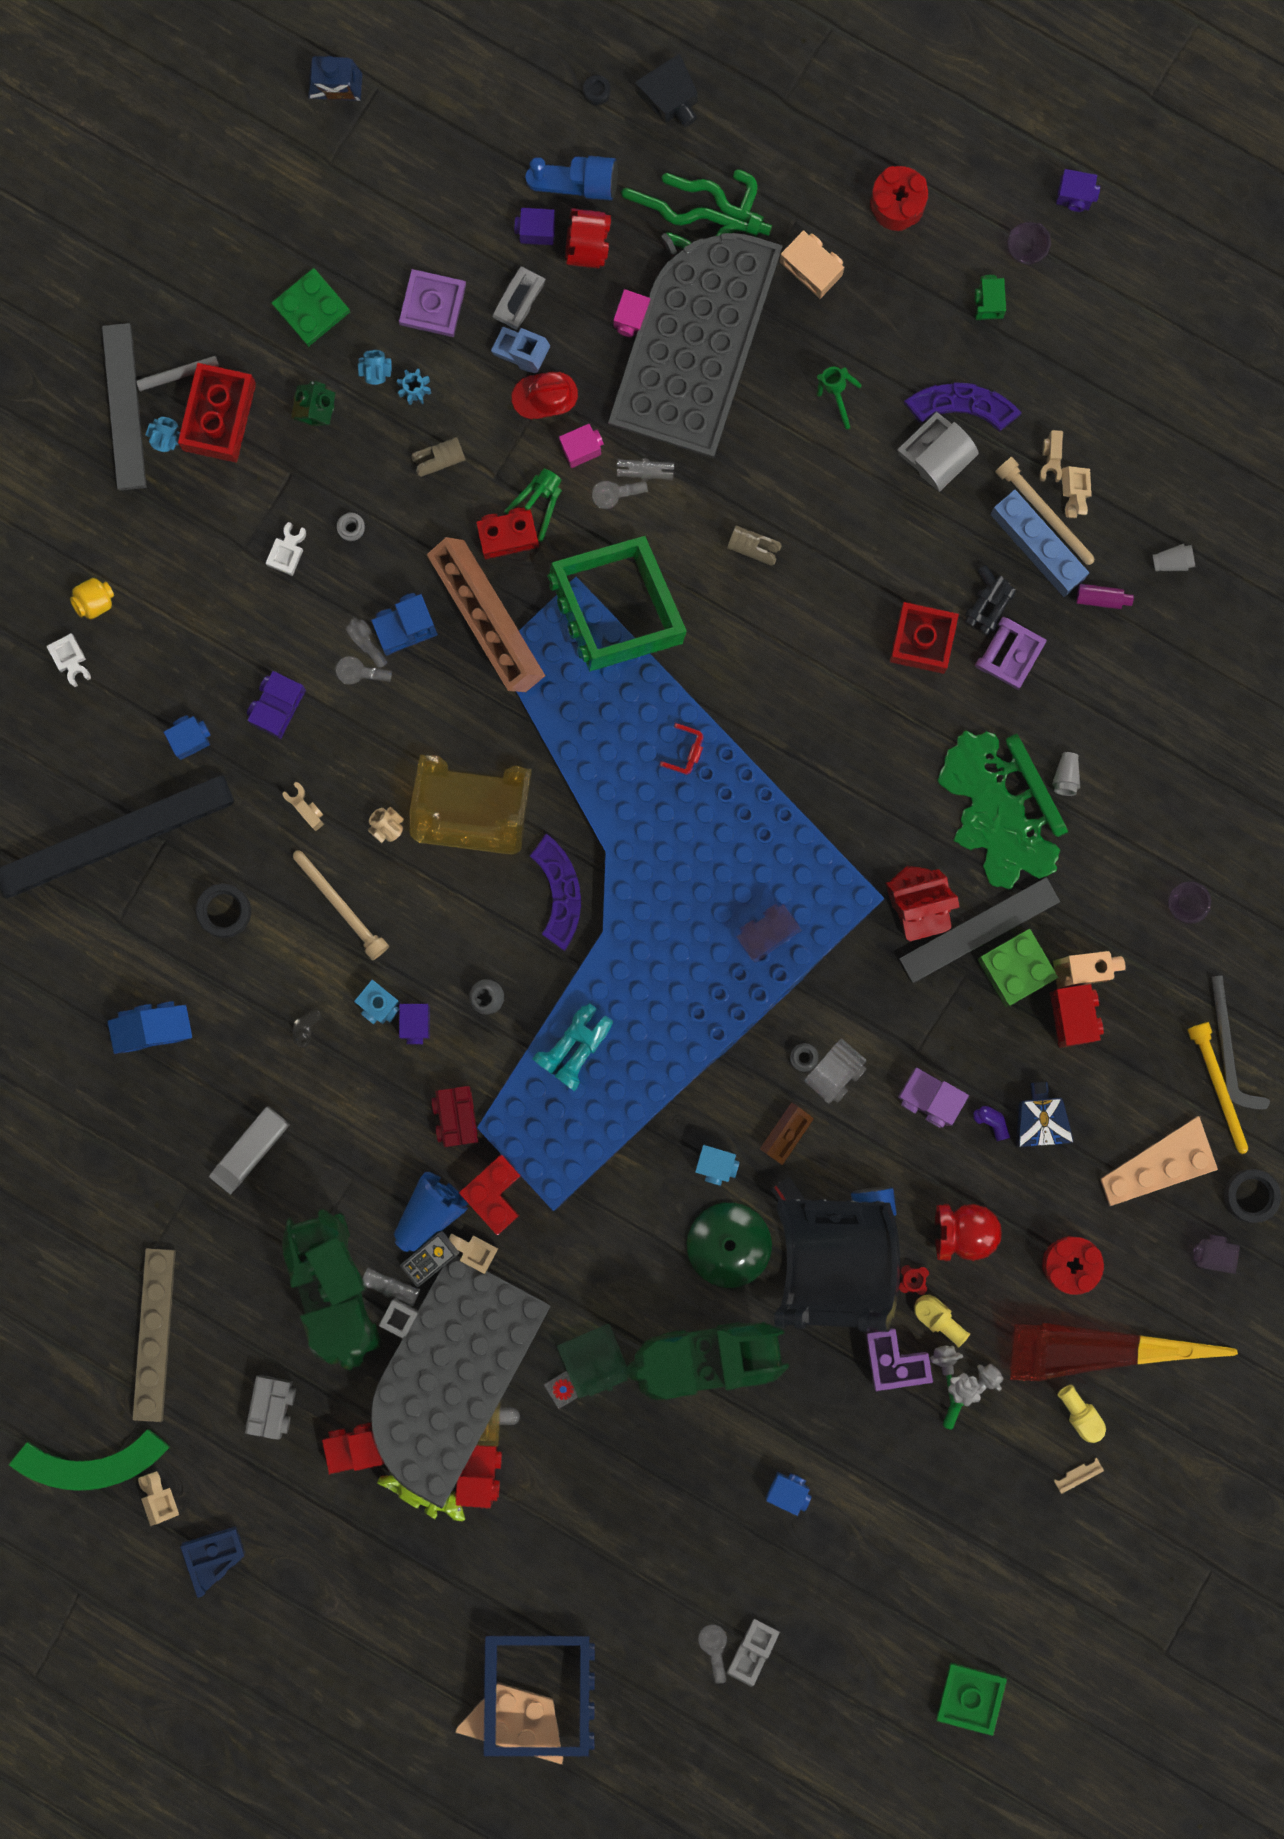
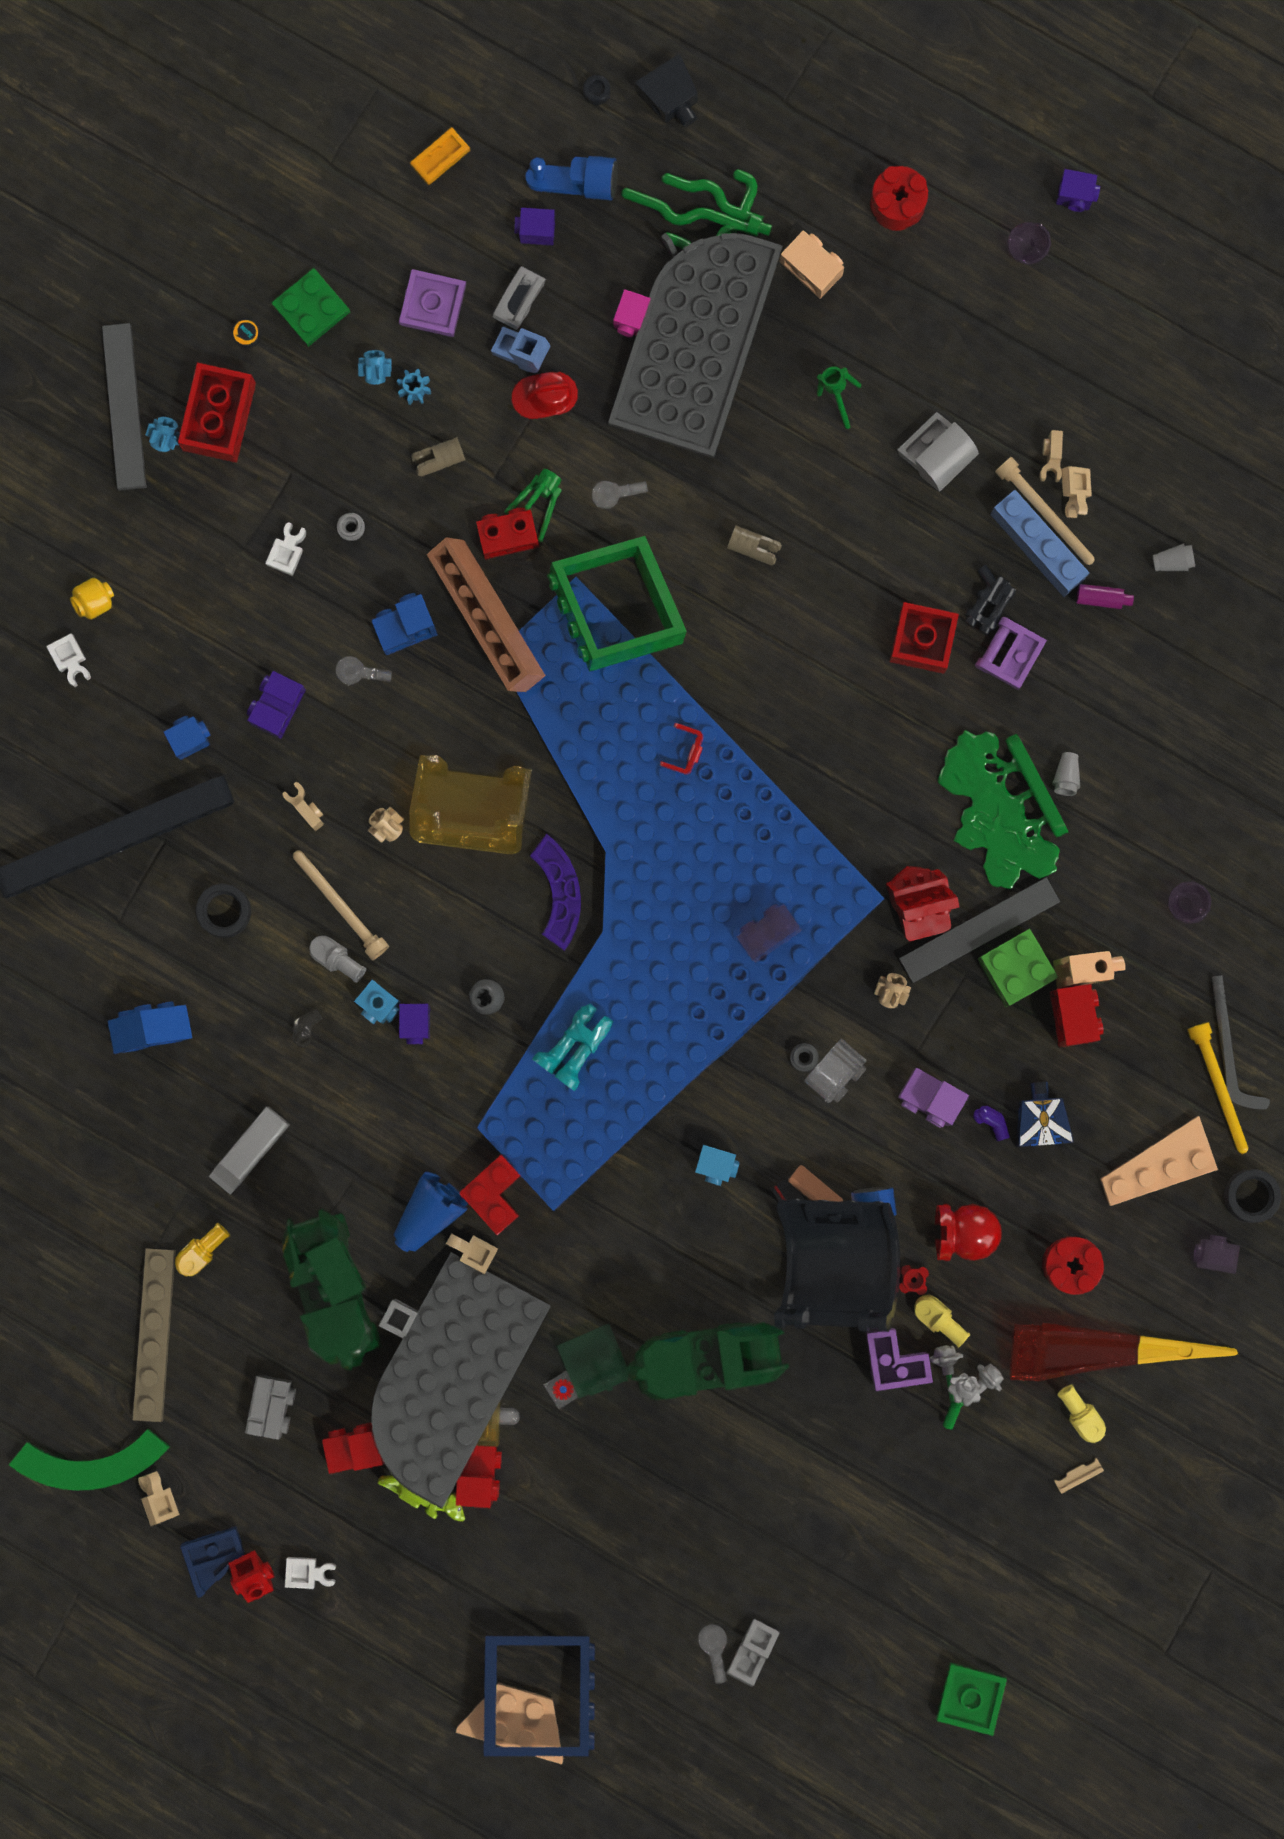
(174, 374): light grey bar -> none
(199, 1252): none -> yellow arm
(246, 333): none -> black tile
(251, 1576): none -> red brick
(304, 1573): none -> white plate
(313, 404): dark green brick -> none
(333, 78): dark blue torso -> none
(335, 957): none -> light grey arm
(360, 632): clear plate -> none
(390, 1287): clear pin -> none
(429, 1259): tile -> none
(440, 156): none -> light orange plate
(456, 1116): dark red brick -> none
(581, 445): dark pink brick -> none
(586, 238): red brick -> none
(645, 469): clear pin -> none
(726, 1223): dark green dish -> none
(786, 1133): reddish brown plate -> none
(789, 1493): blue brick -> none
(811, 1186): none -> nougat slope
(892, 990): none -> tan gear
(963, 399): dark purple tile -> none
(990, 298): green brick -> none

